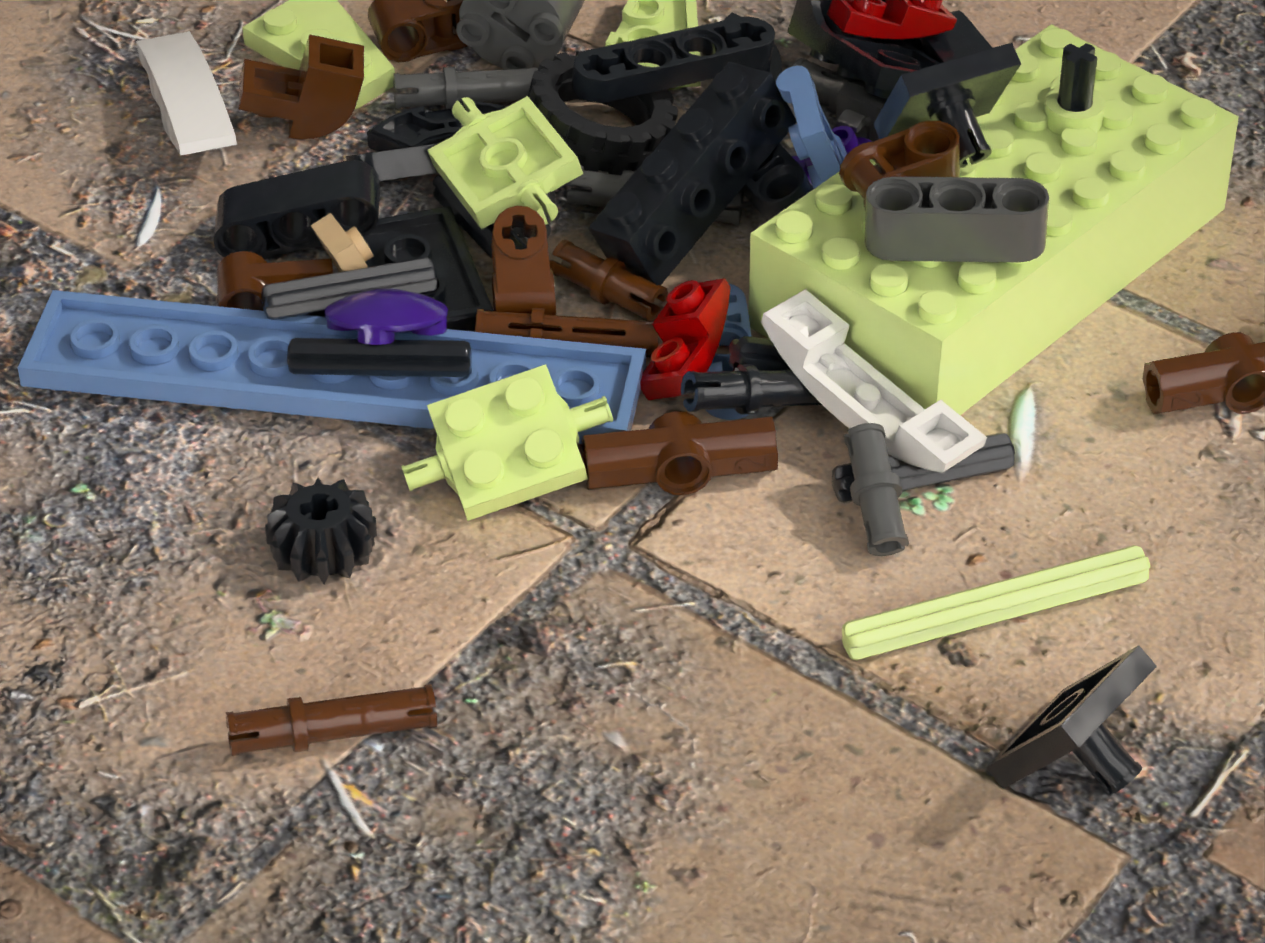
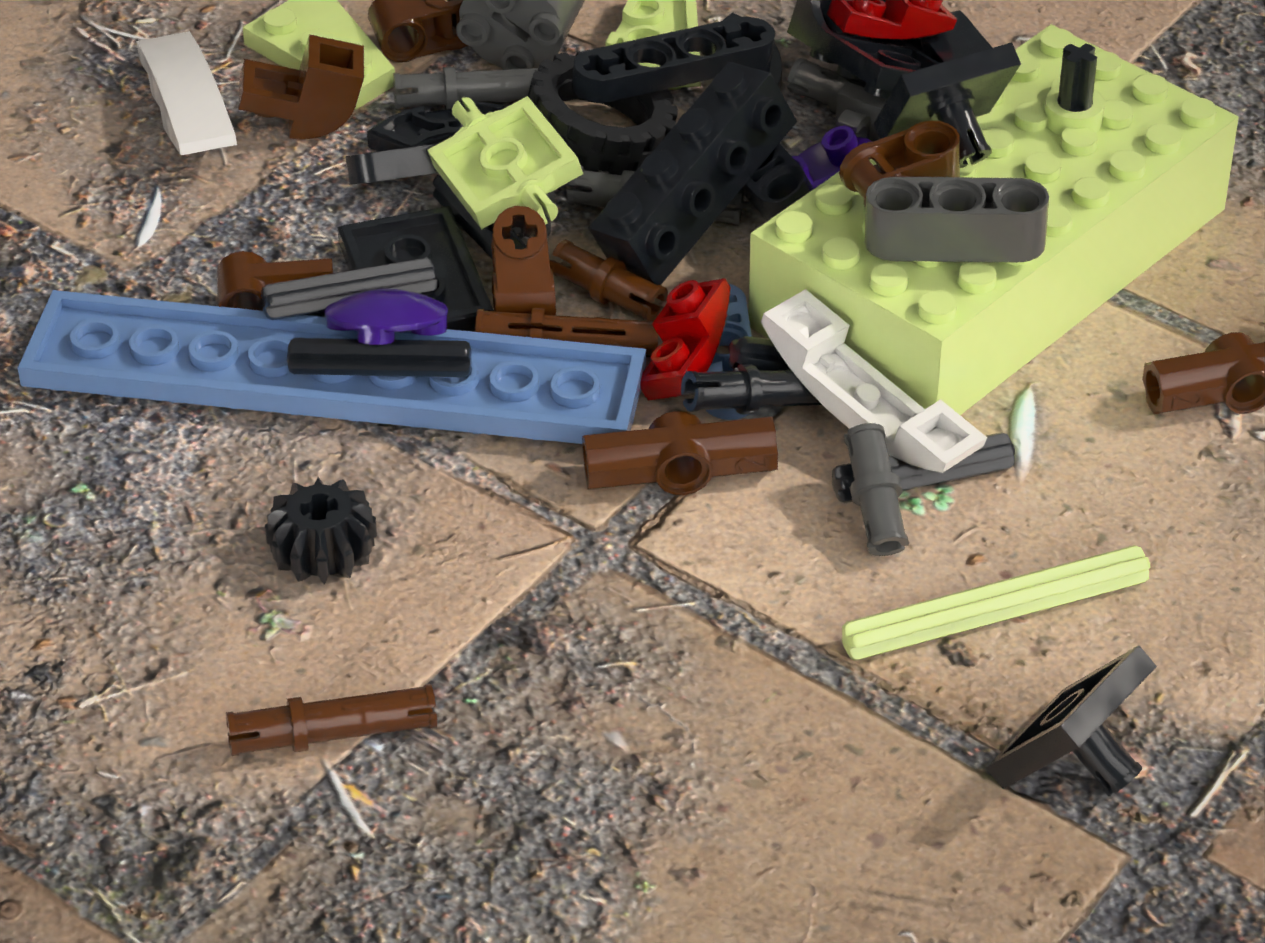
(278, 212): black beam -> none
(346, 248): tan plate -> none
(507, 442): yellowish green plate -> none
(812, 133): medium blue plate -> none

